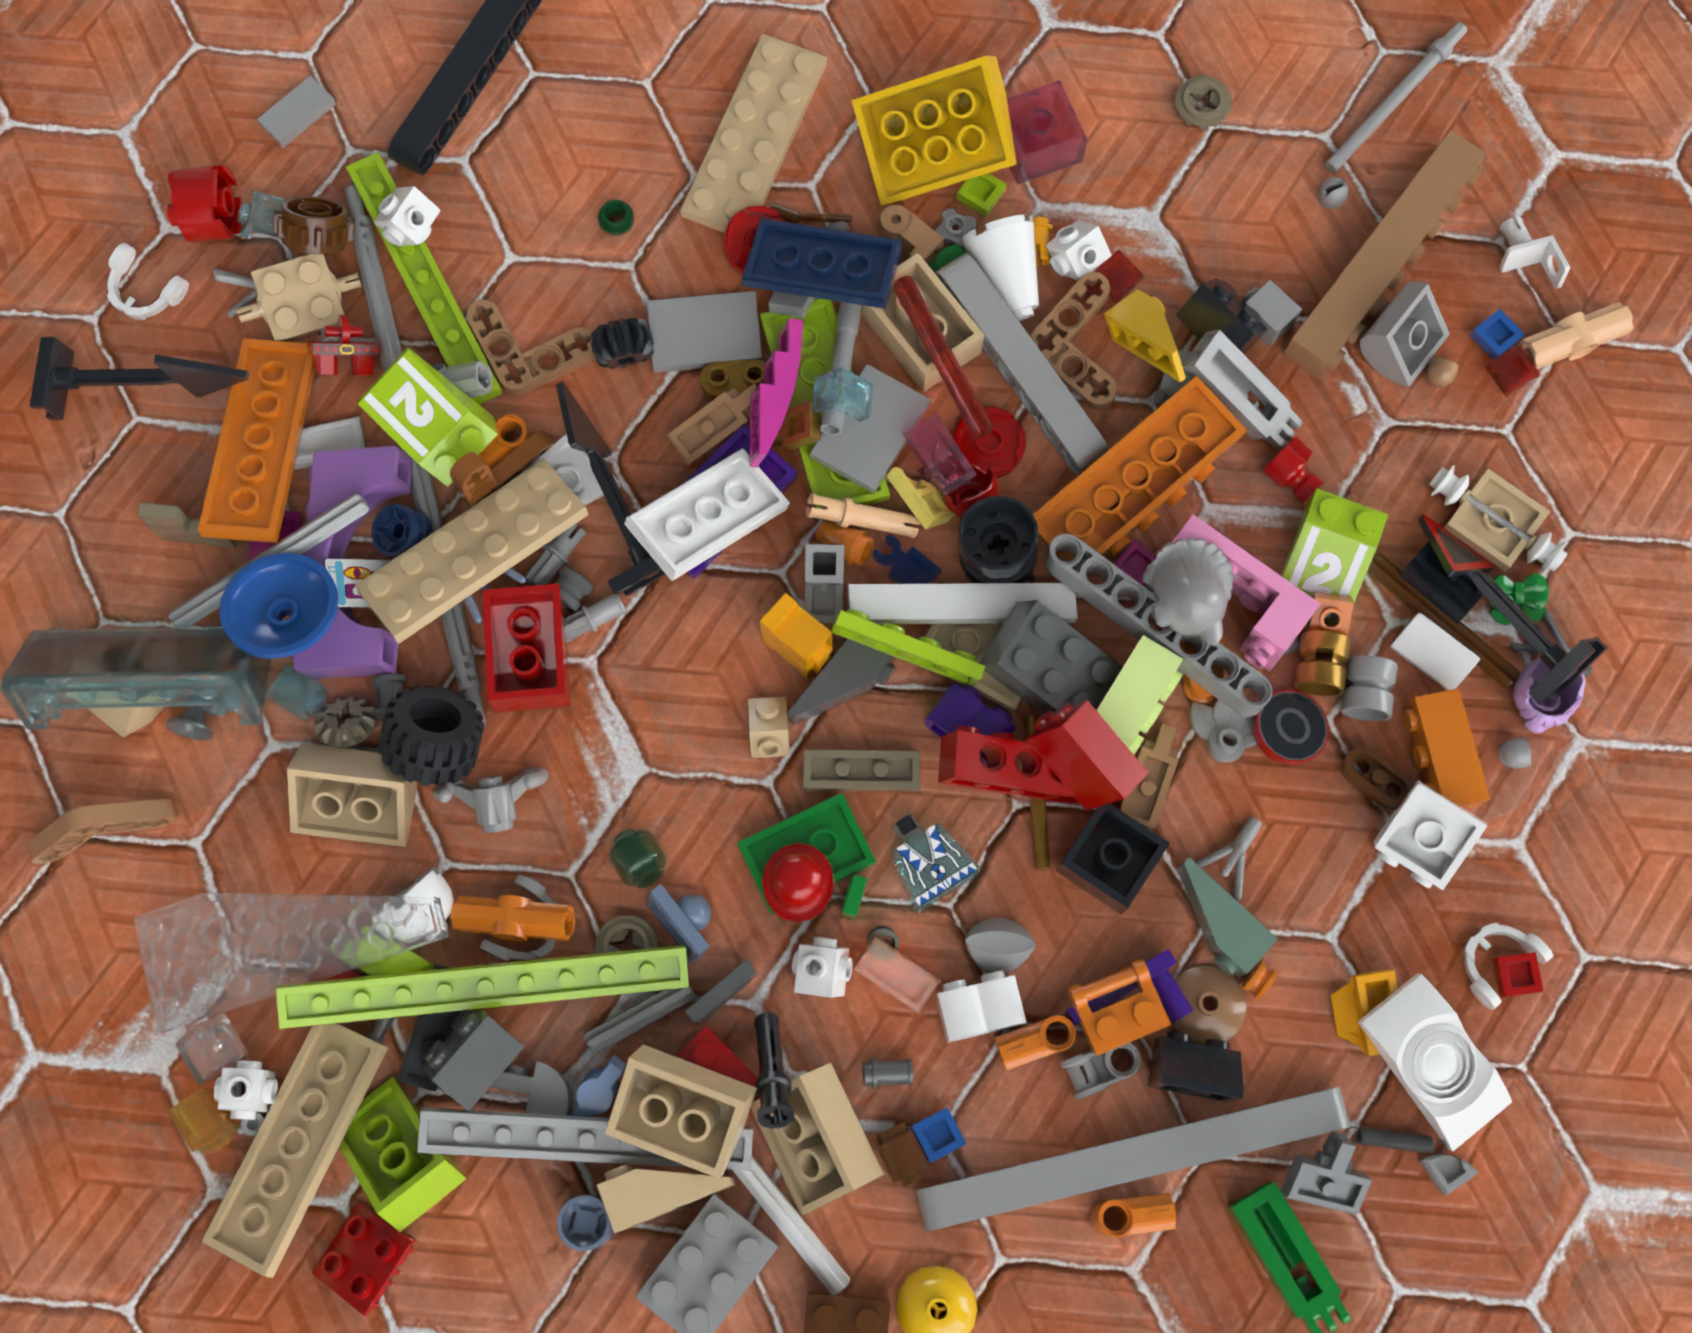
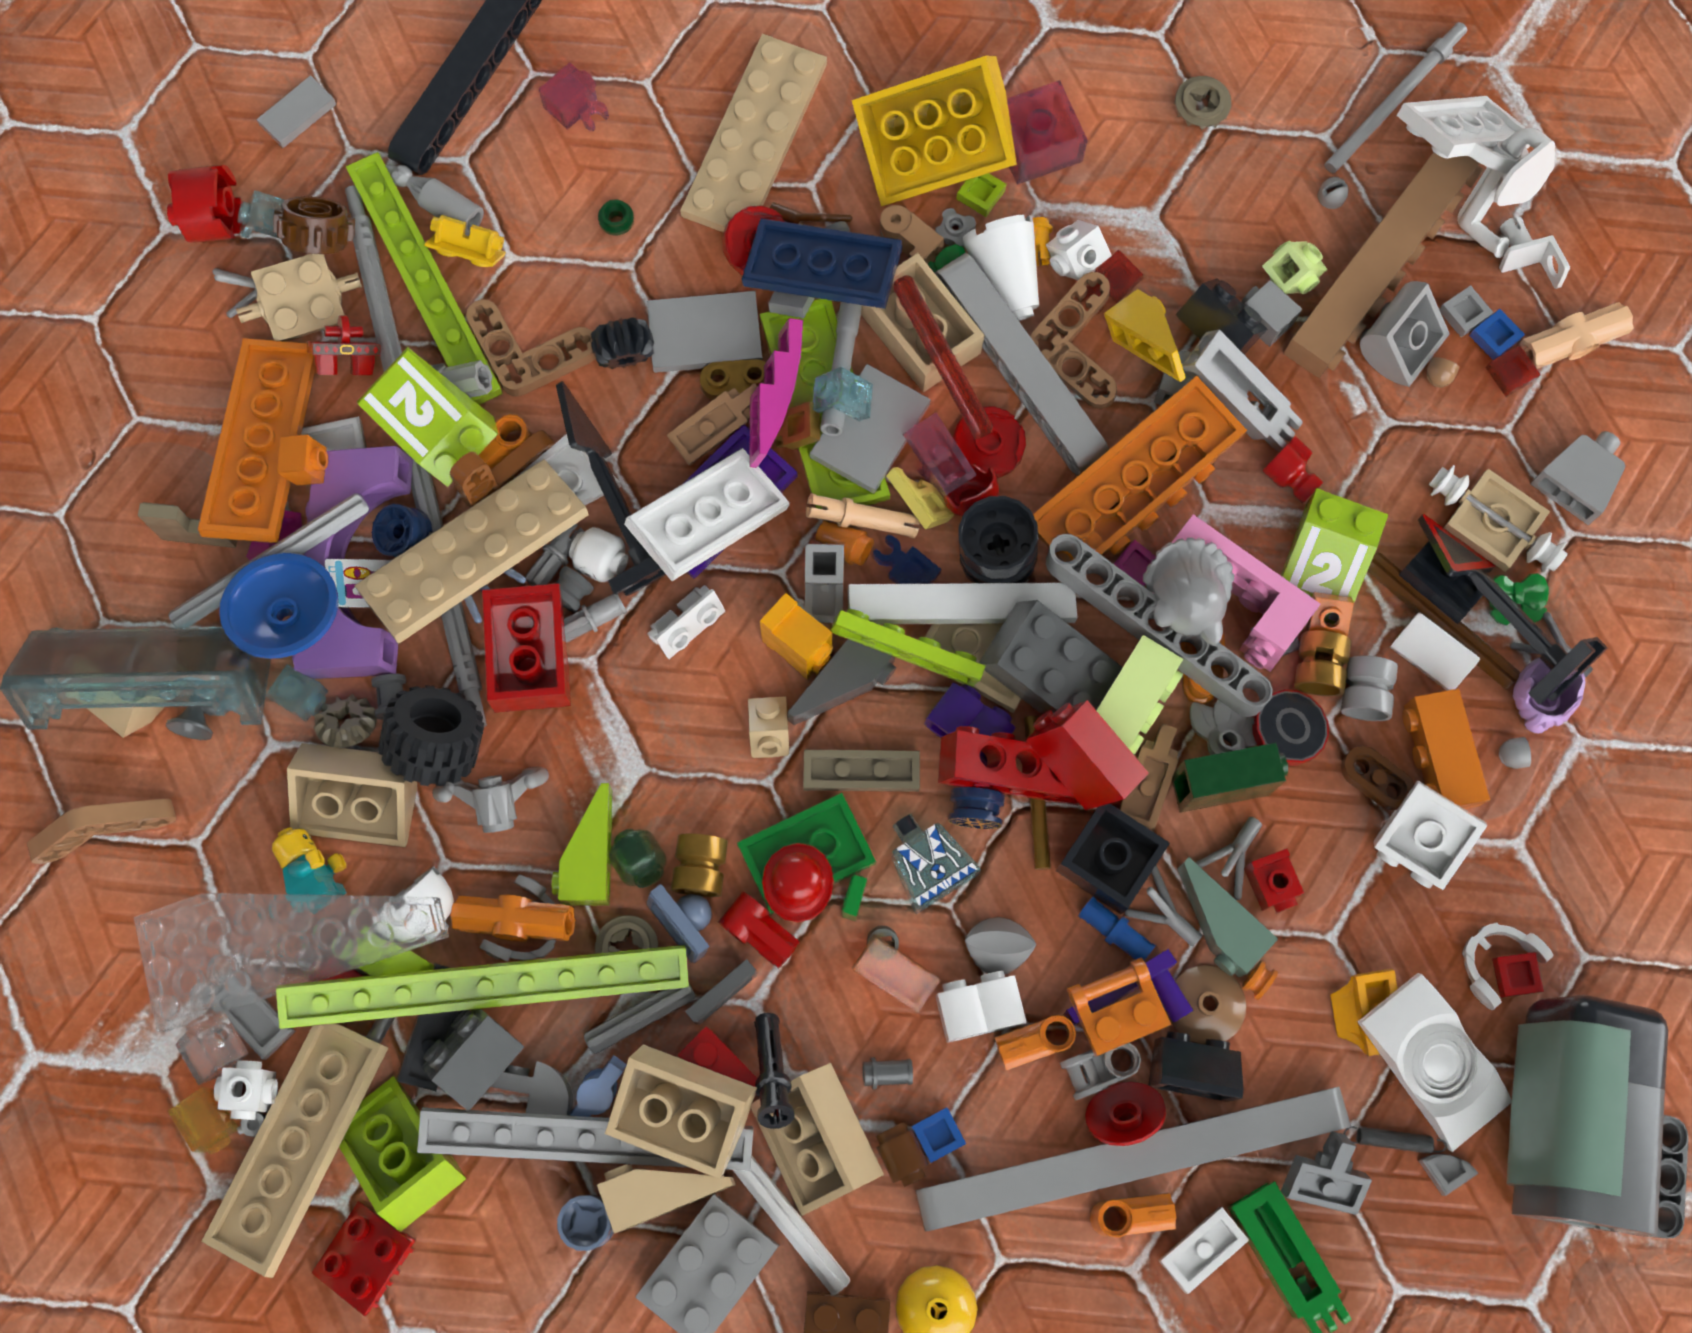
(56, 376): black piece -> none
(119, 263): white piece -> none
(259, 1027): none -> light grey tile
(302, 460): none -> orange plate
(304, 865): none -> piece
(406, 216): white brick -> none
(438, 197): none -> light grey wheel
(481, 247): none -> yellow hinge
(572, 97): none -> clear pink brick
(585, 863): none -> lime slope
(598, 554): none -> white head
(699, 611): none -> white hinge
(699, 865): none -> pearl gold wheel
(752, 924): none -> red piece
(822, 968): white brick -> none
(976, 807): none -> dark blue wheel
(1116, 930): none -> blue pin
(1125, 1113): none -> red dish
(1166, 905): none -> light grey plant
(1203, 1250): none -> white plate
(1229, 777): none -> dark green brick
(1261, 874): none -> red brick
(1295, 267): none -> yellowish green brick
(1465, 311): none -> light grey plate
(1493, 139): none -> white plate
(1583, 476): none -> light grey torso
(1592, 1120): none -> piece

